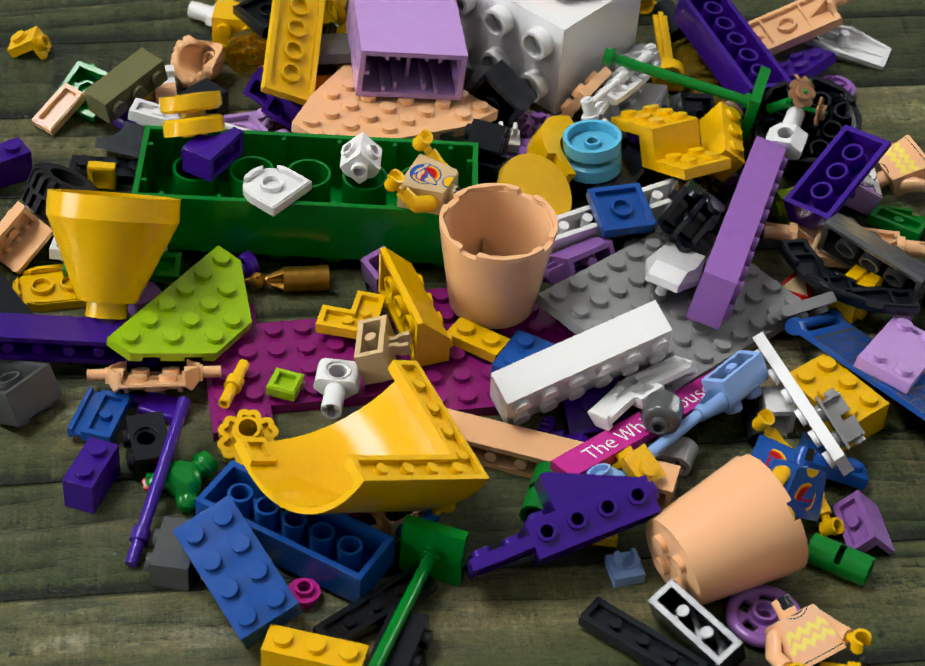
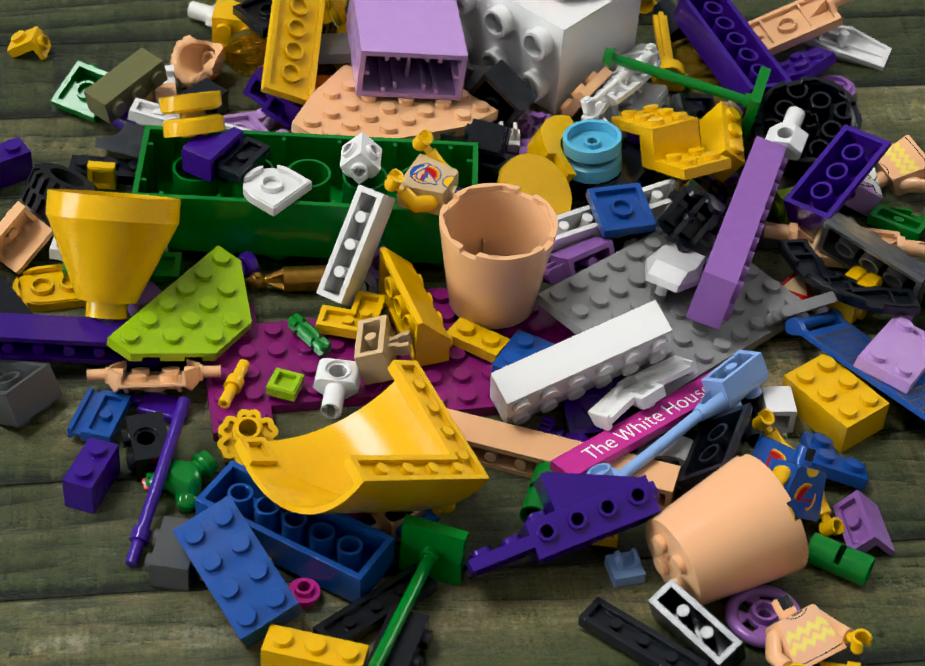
(59, 109): light nougat tile -> none
(242, 159): none -> black plate
(309, 334): none -> green axle
(356, 245): none -> white brick
(639, 463): yellow bracket -> none
(662, 412): dark grey head -> none
(715, 444): none -> black slope
(801, 96): medium nougat plant -> none
(805, 411): white plate -> none
(844, 430): light grey hinge -> none

